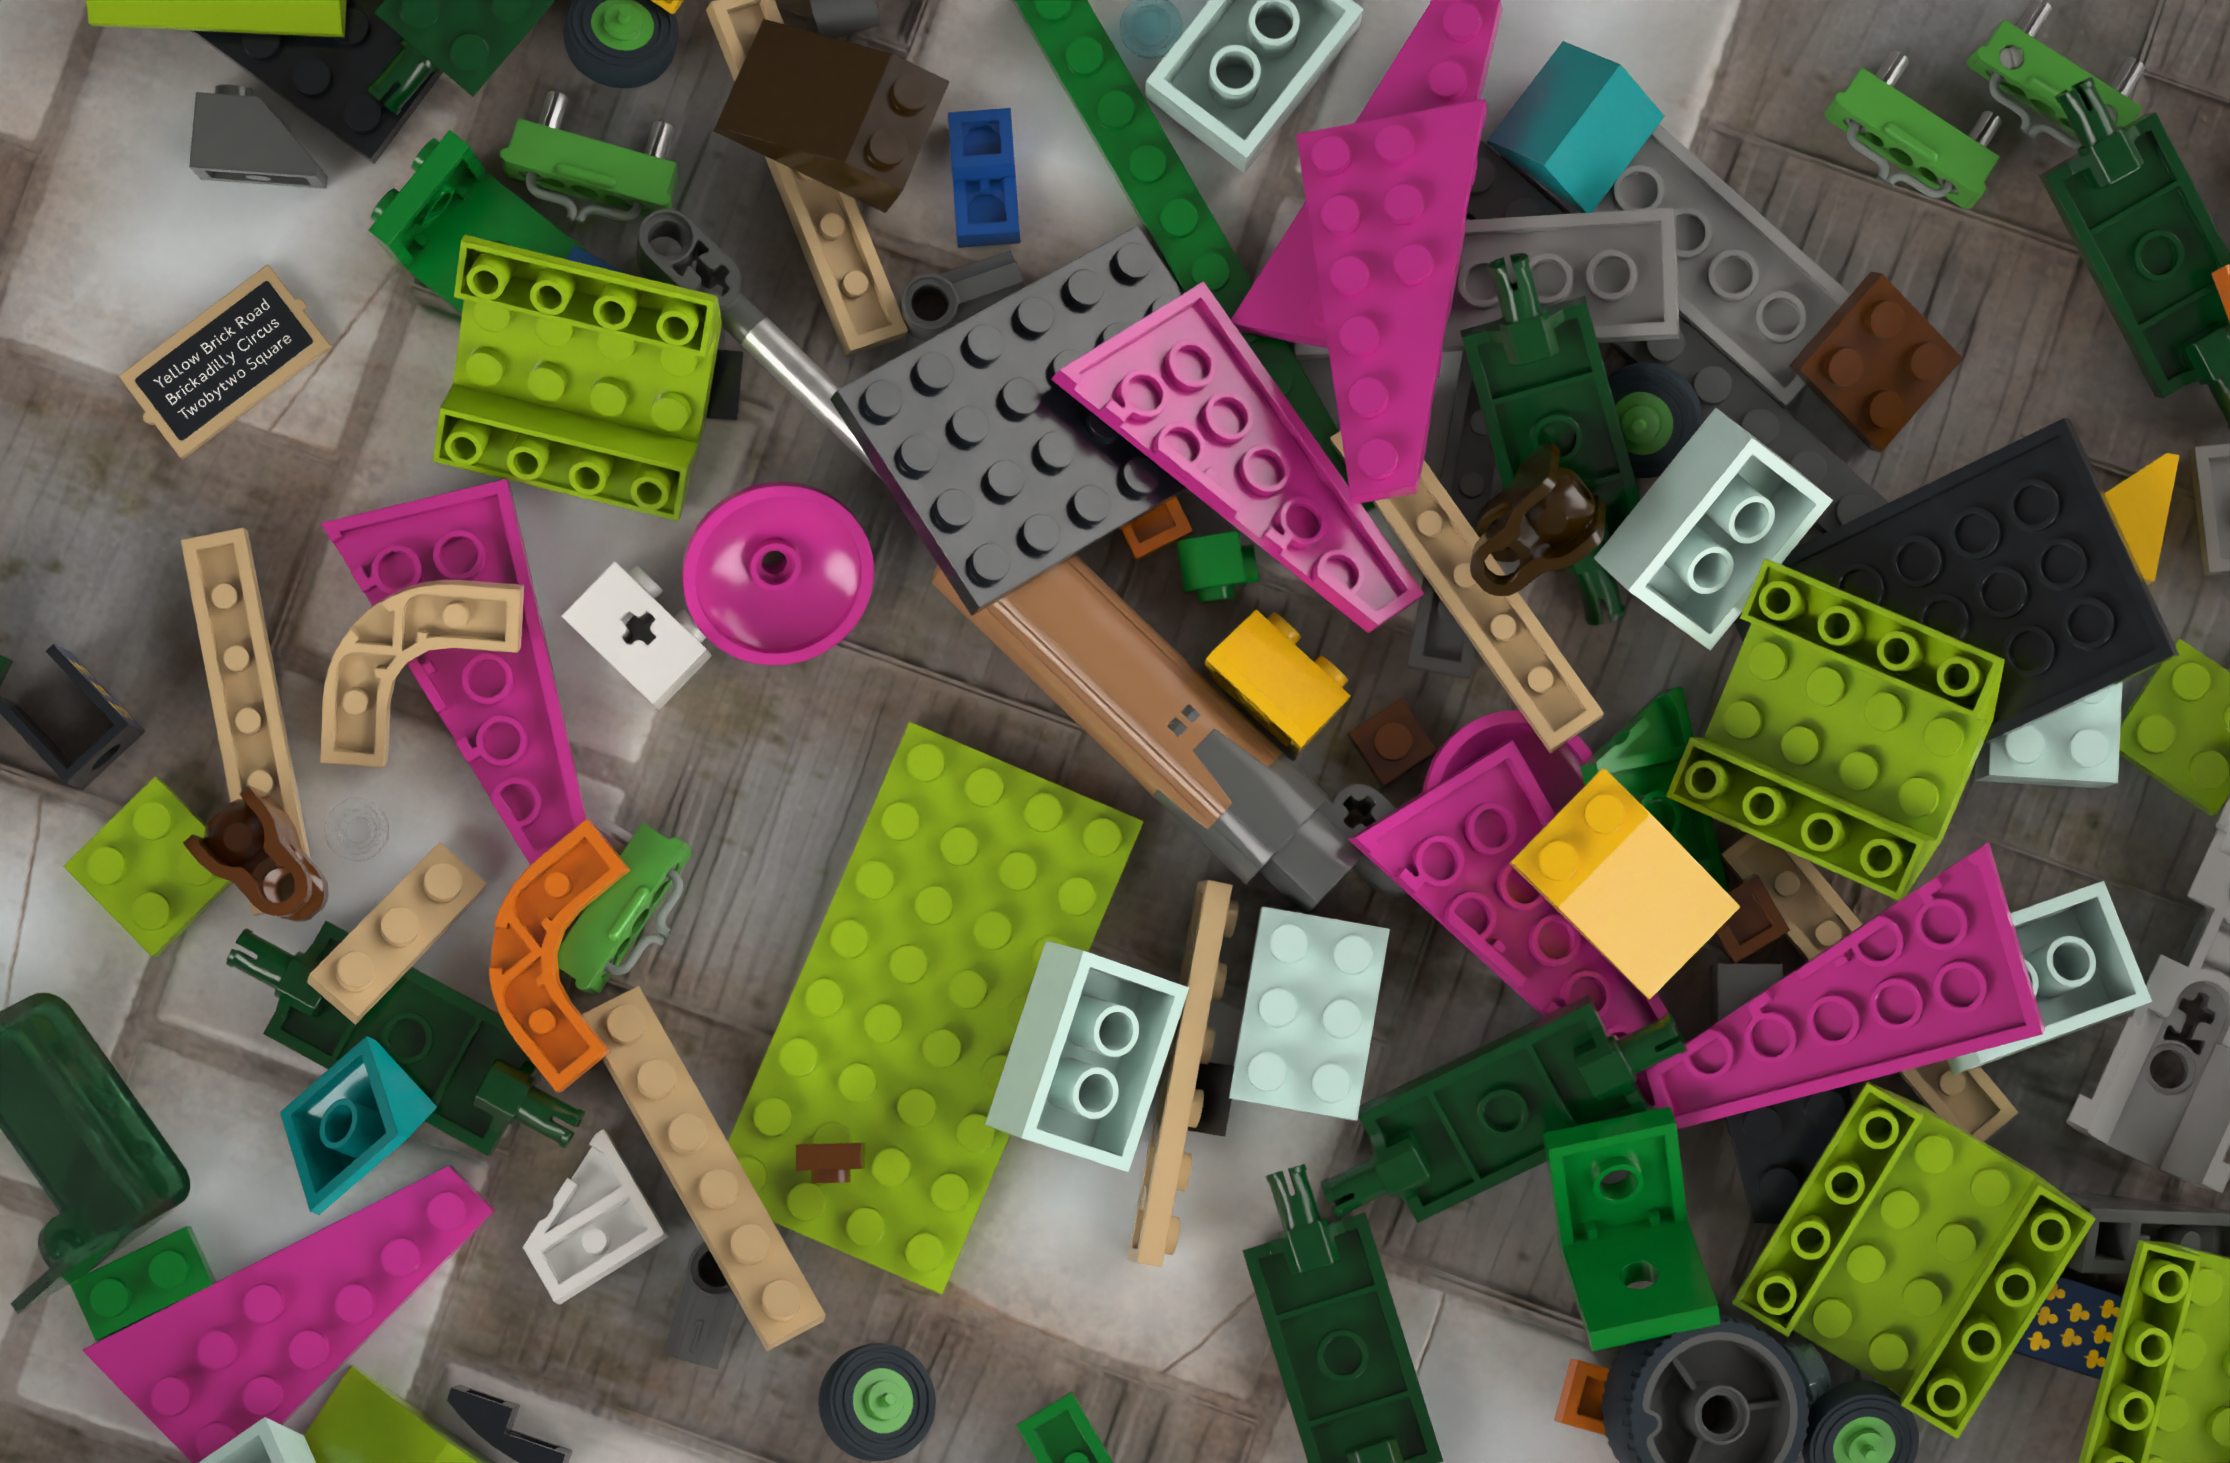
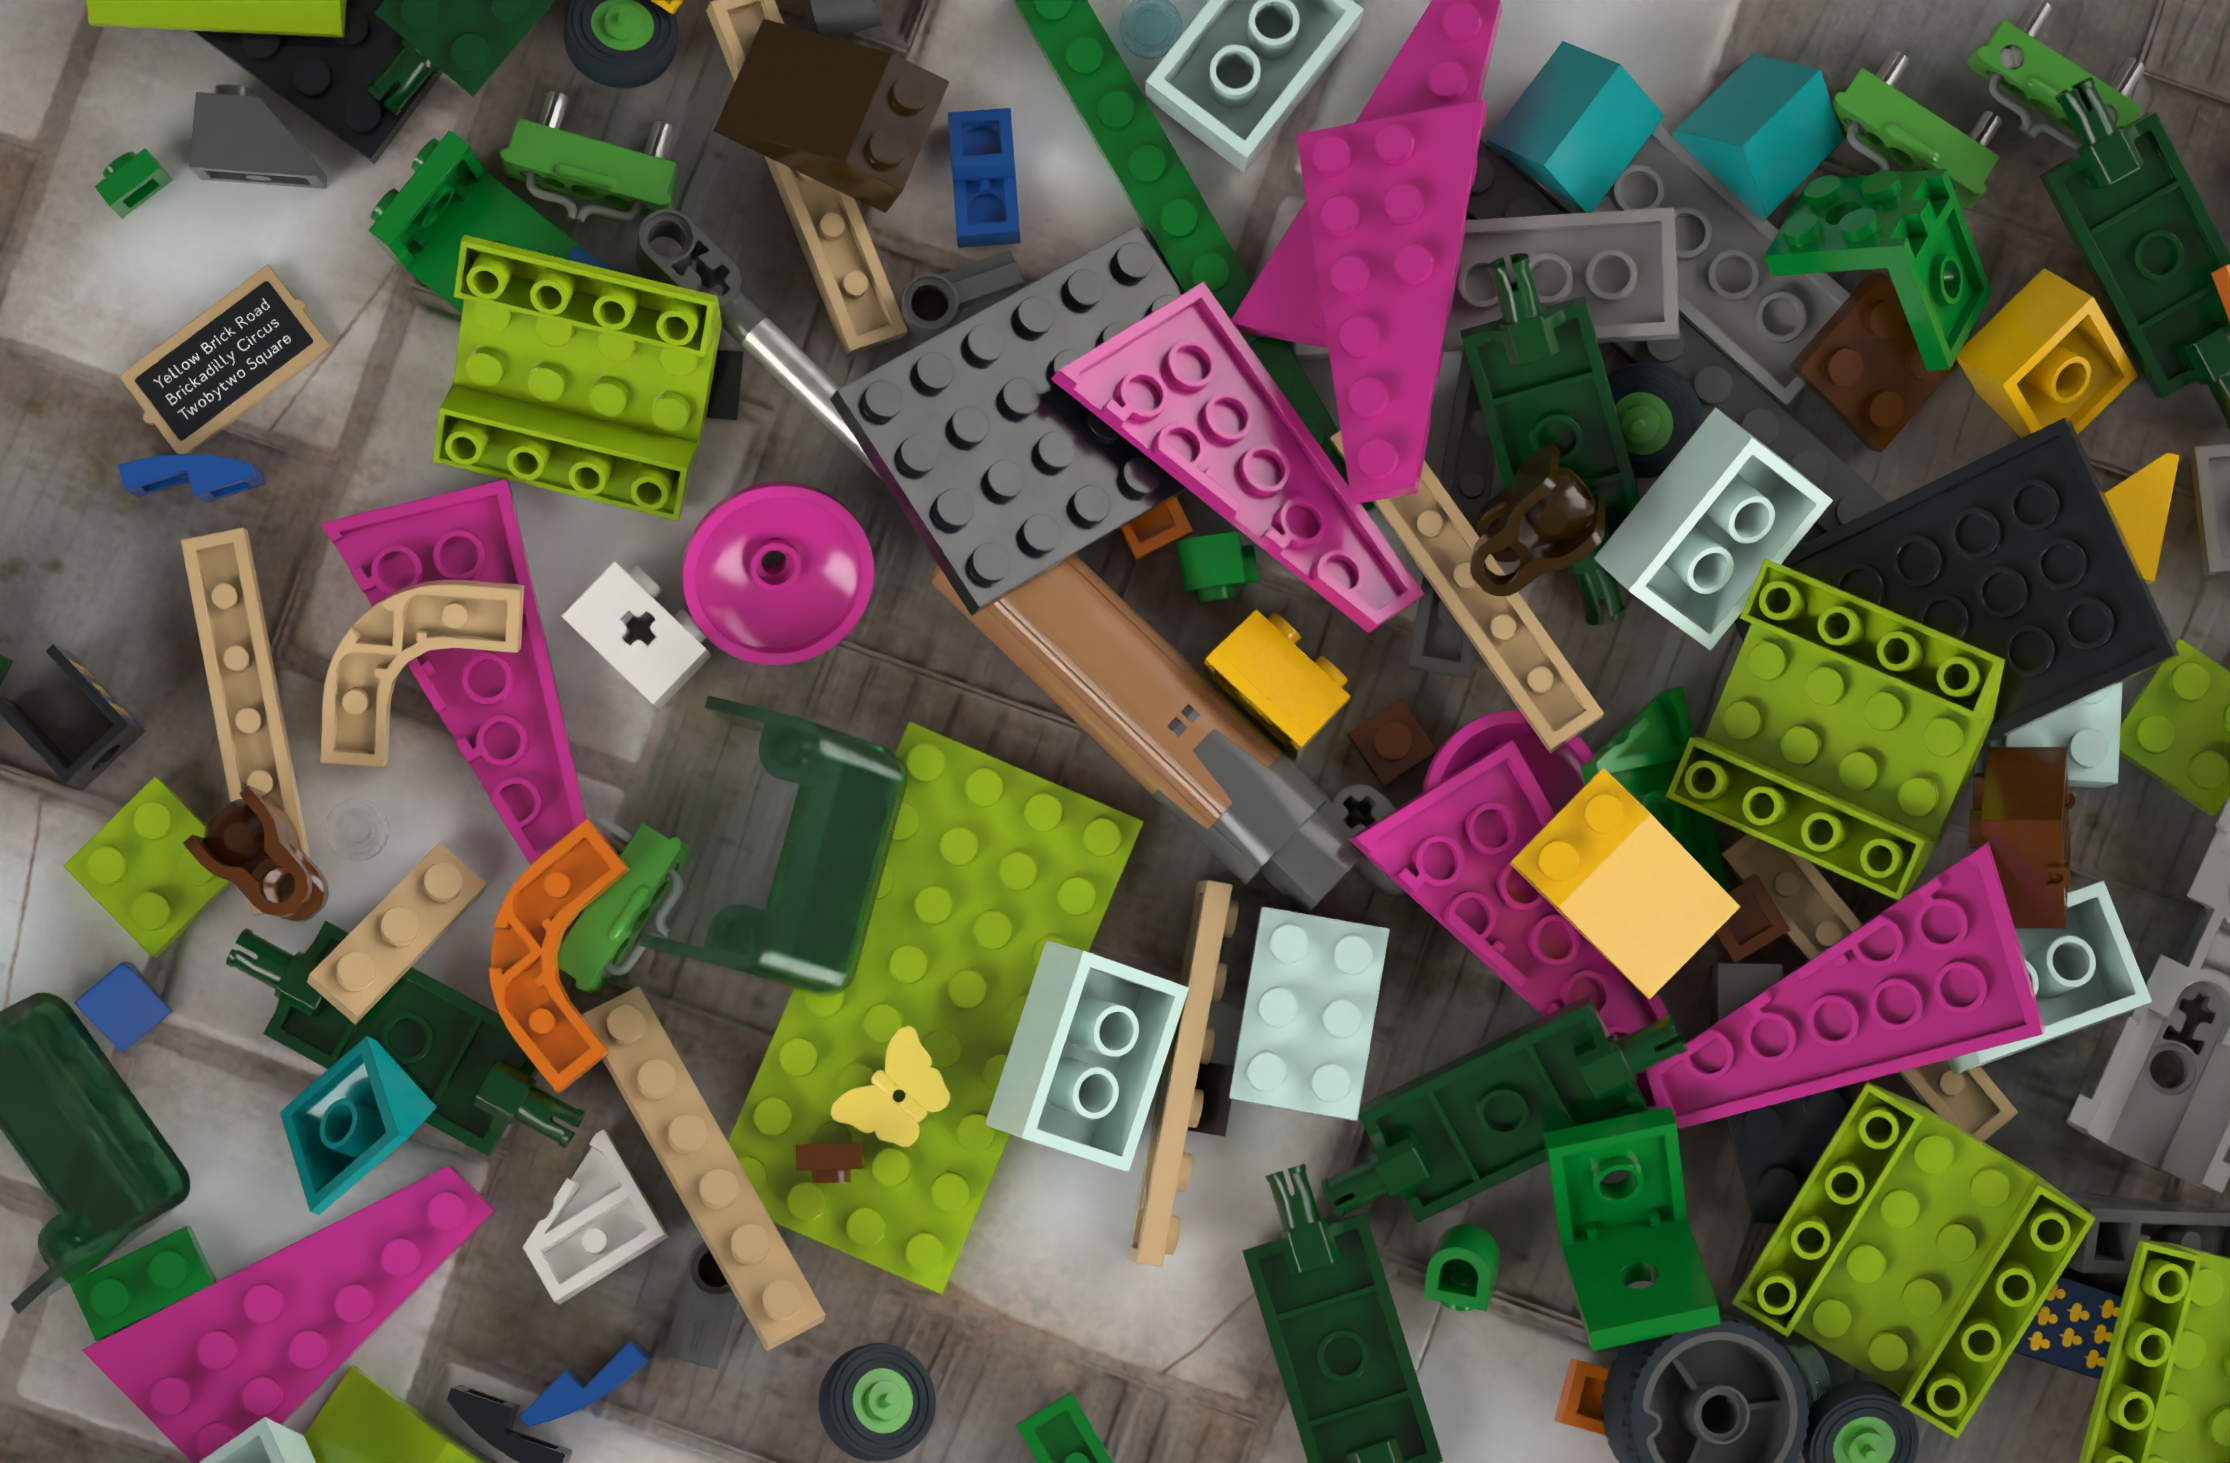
(123, 1006): none -> blue slope
(132, 181): none -> green plate
(209, 475): none -> blue slope
(572, 1392): none -> blue slope
(827, 863): none -> clear green windscreen
(908, 1070): none -> light yellow animal
(1463, 1269): none -> green plate
(1763, 131): none -> teal slope
(1897, 224): none -> green bracket
(2026, 818): none -> reddish brown brick
(2047, 358): none -> yellow slope

